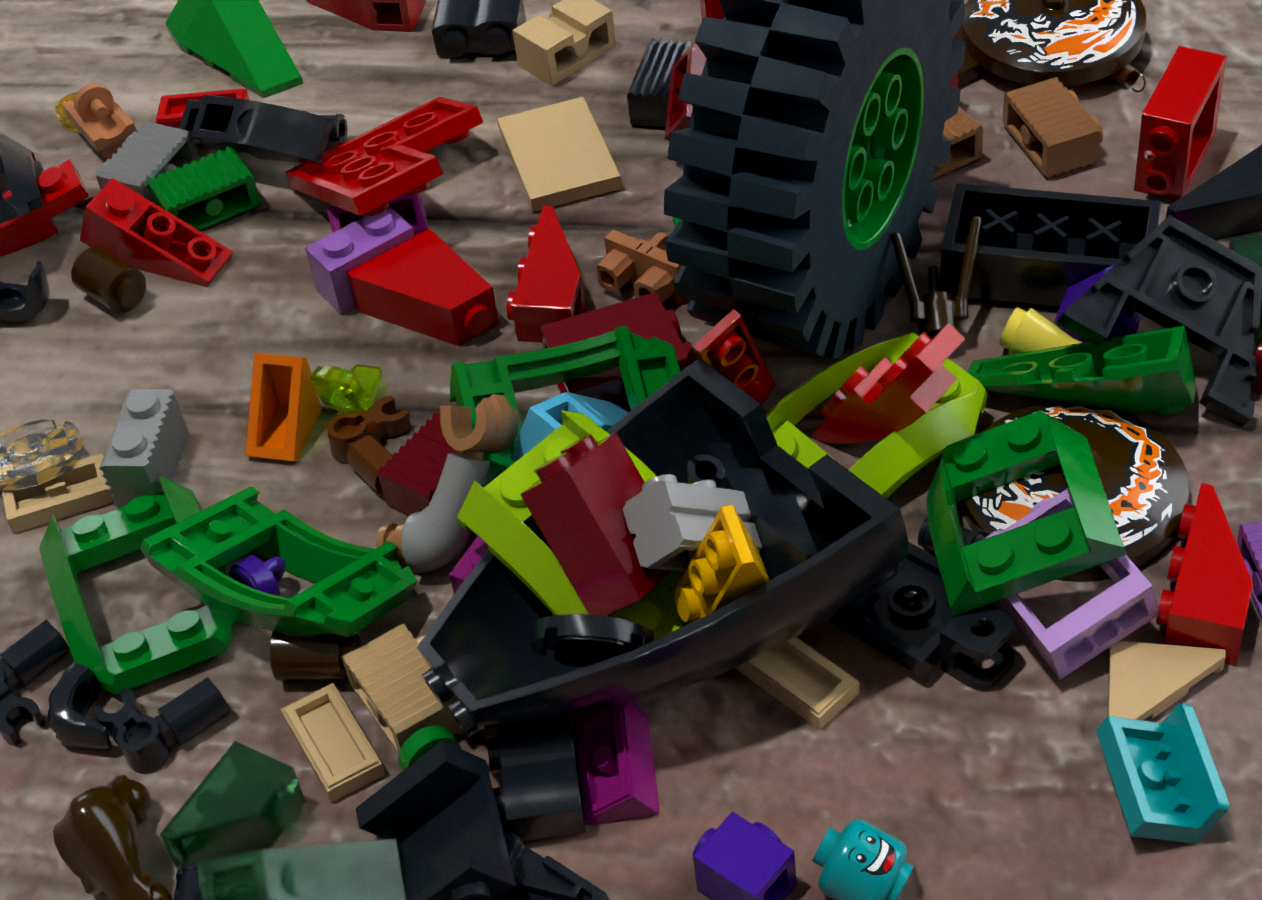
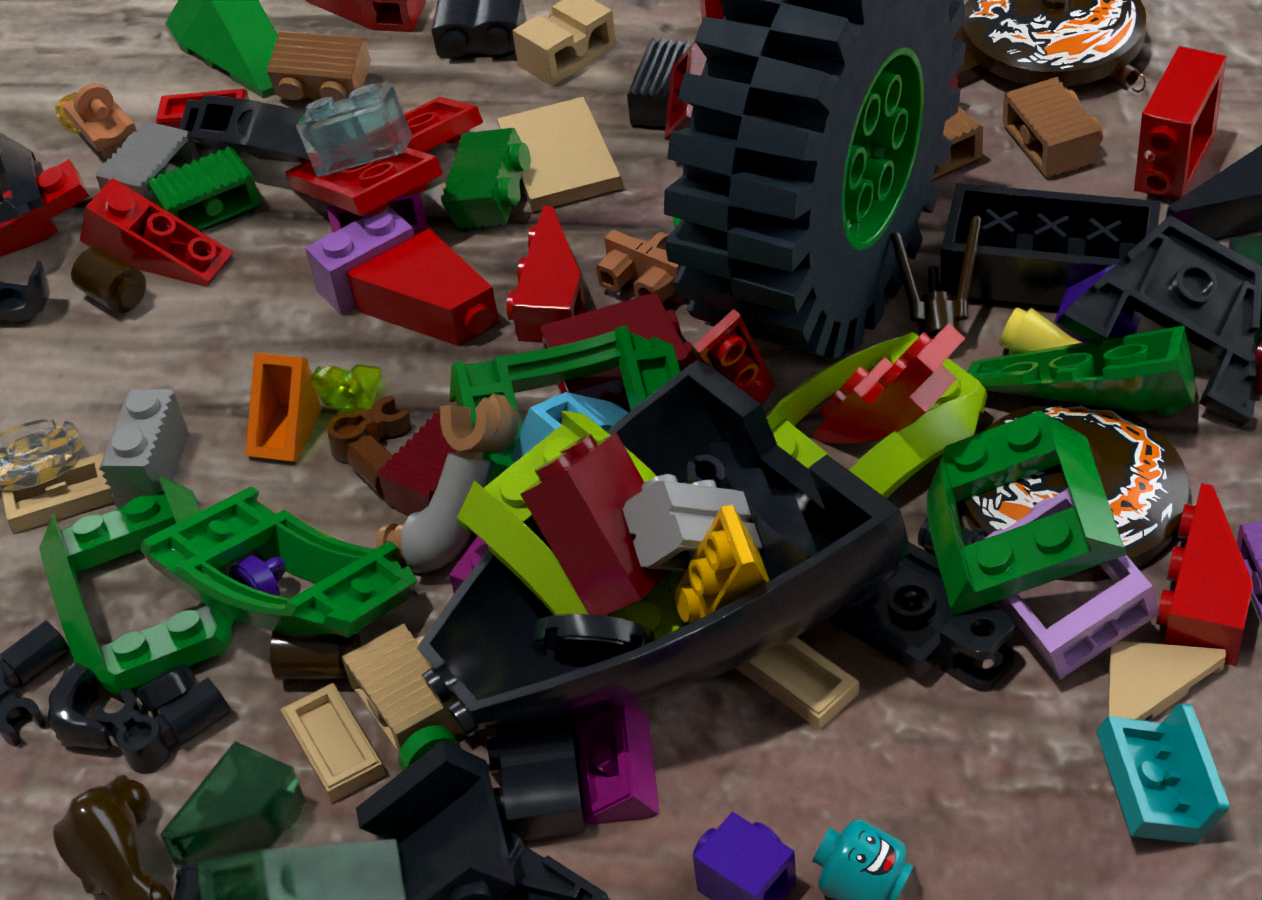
(166, 686): none -> black tile
(317, 65): none -> medium nougat brick
(354, 129): none -> clear light blue brick
(485, 178): none -> green brick

